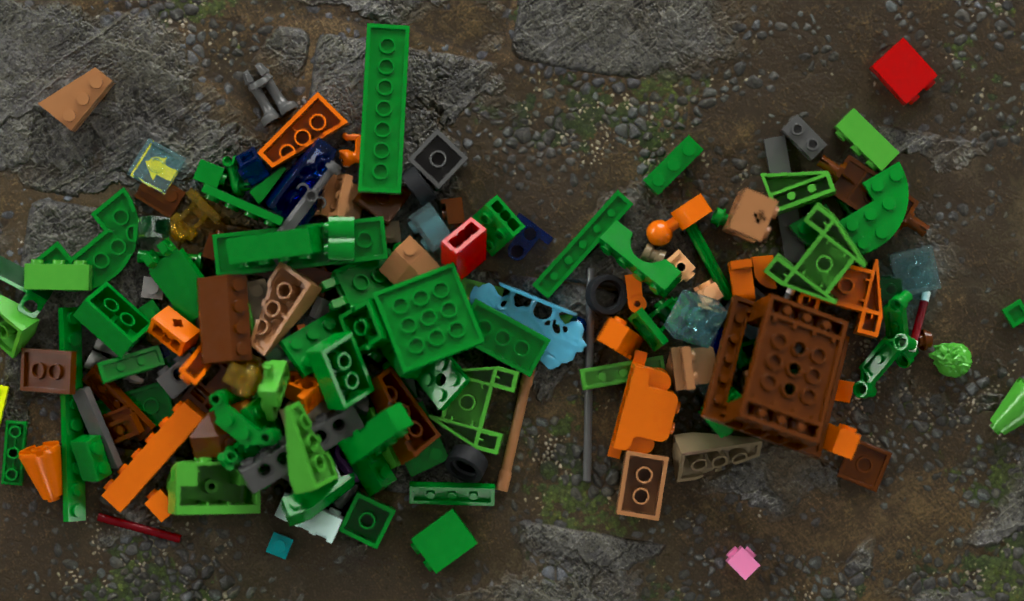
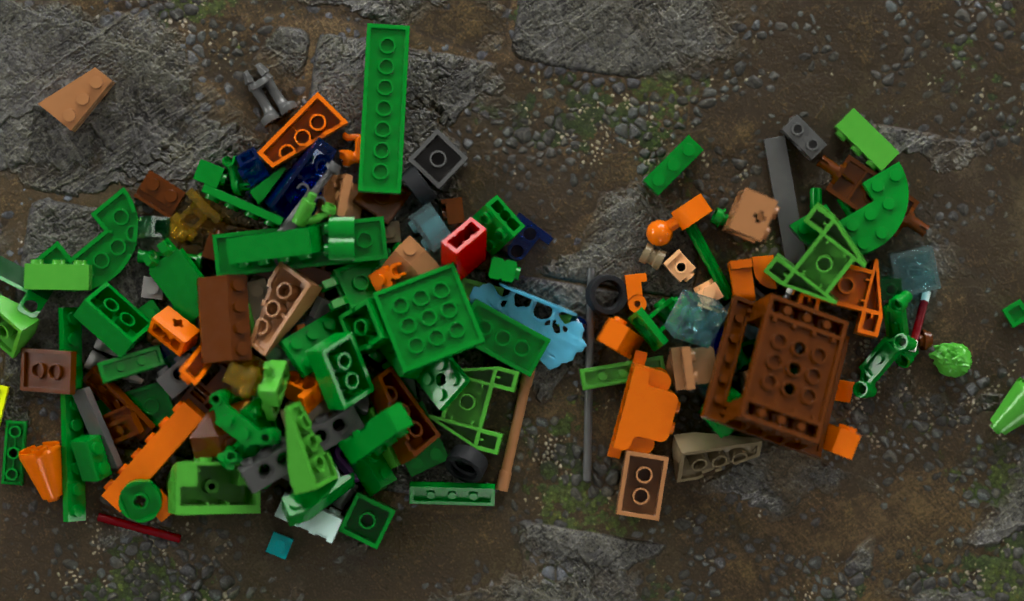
(134, 510): none -> green plate
(156, 166): clear light blue tile -> none
(303, 214): none -> bright green plant
(386, 276): none -> orange plate
(443, 541): green brick -> none
(504, 270): none -> green brick
(582, 244): green plate -> none
(659, 276): green arch -> none
(742, 561): bright pink brick -> none
(798, 188): bright green wedge -> none
(866, 466): reddish brown plate -> none
(904, 72): red brick -> none

